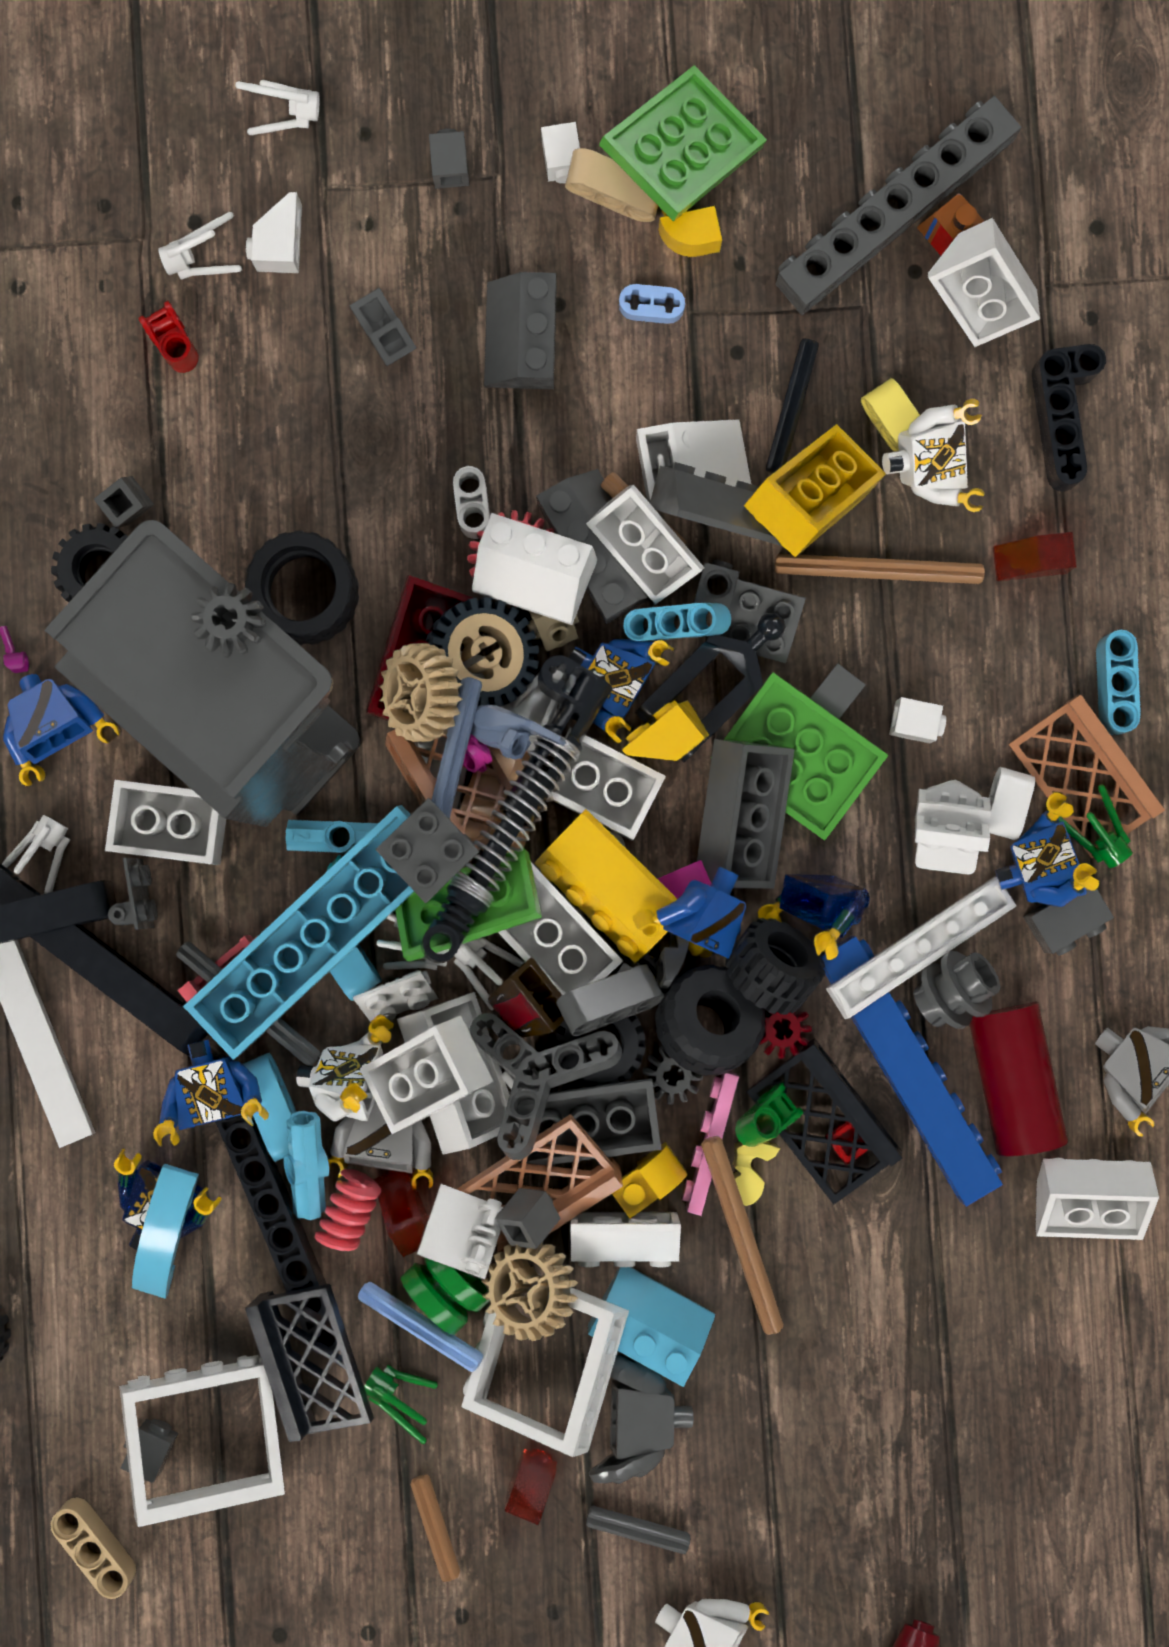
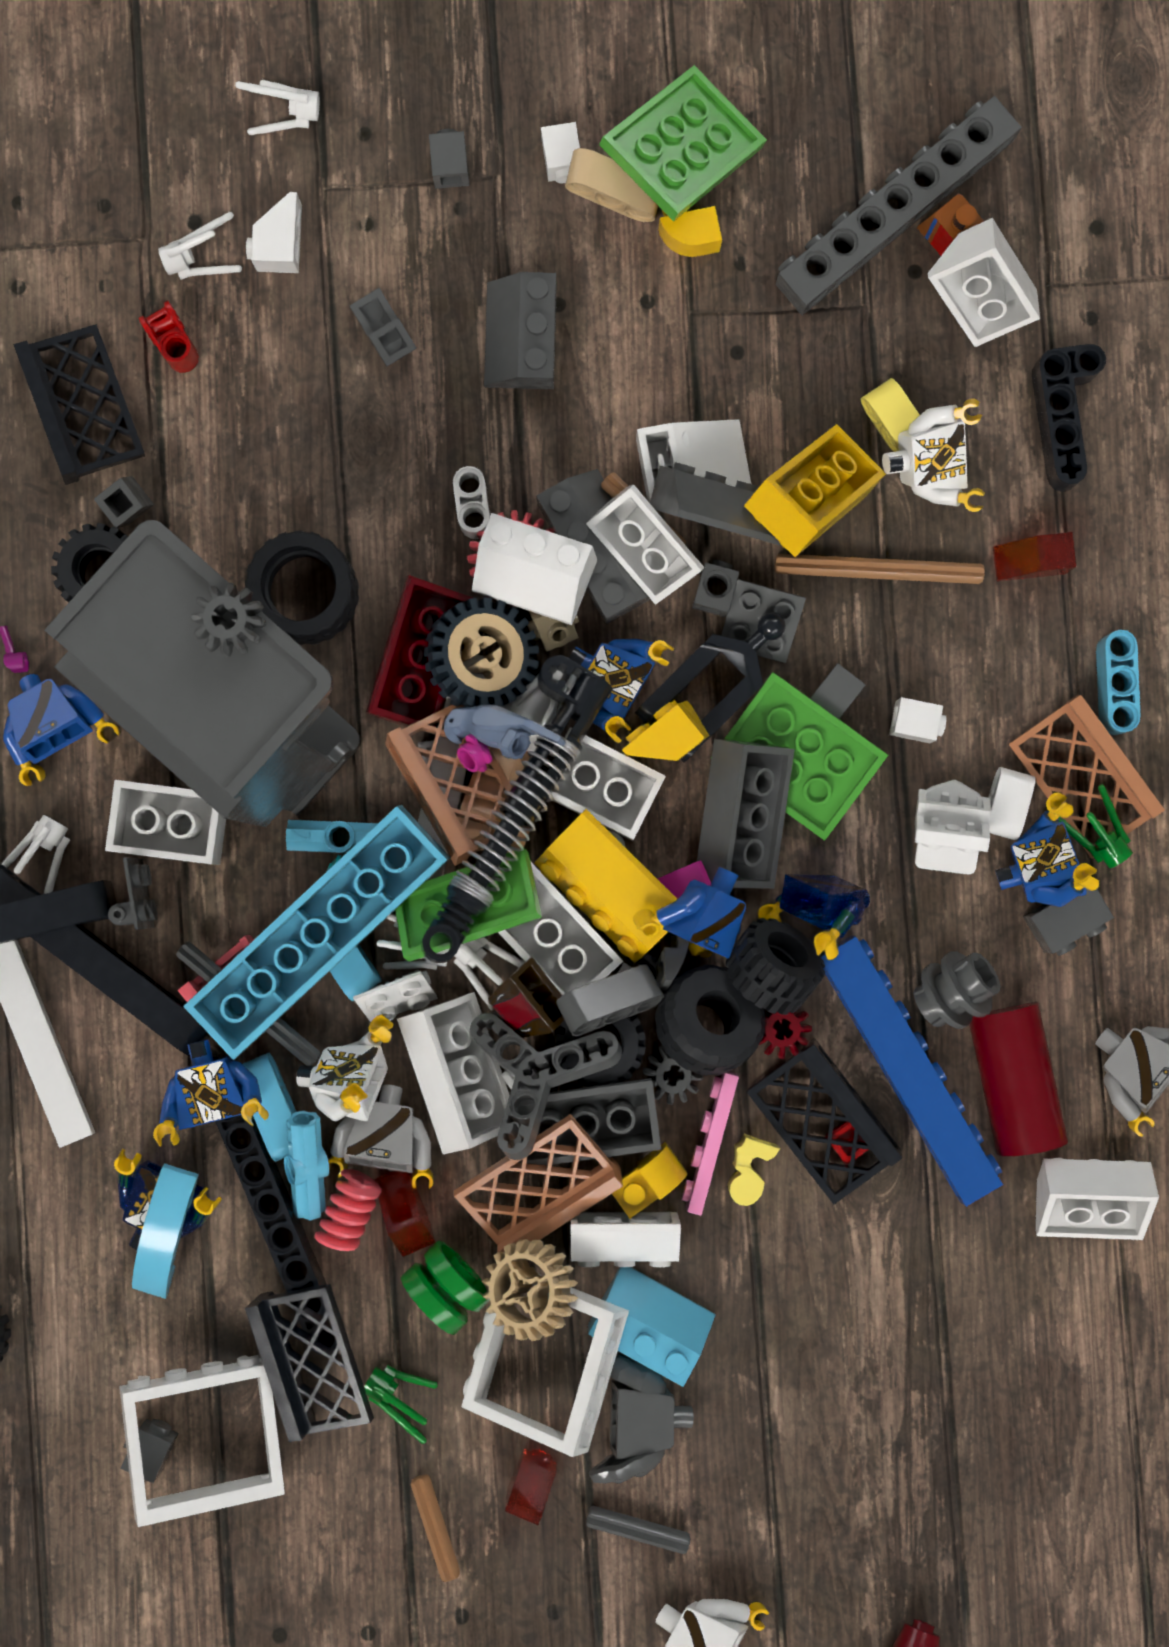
(51, 415): none -> black fence
(93, 1565): tan beam -> none
(420, 692): tan gear -> none
(420, 1326): light blue axle -> none
(426, 1074): white brick -> none
(427, 850): dark grey hinge -> none
(456, 746): sand blue axle -> none
(461, 1231): white hinge -> none
(528, 1218): dark grey brick -> none
(651, 295): light blue beam -> none
(691, 618): medium azure beam -> none
(742, 1234): medium nougat axle -> none
(772, 1114): green piece -> none
(792, 404): black axle -> none
(920, 948): white tile -> none

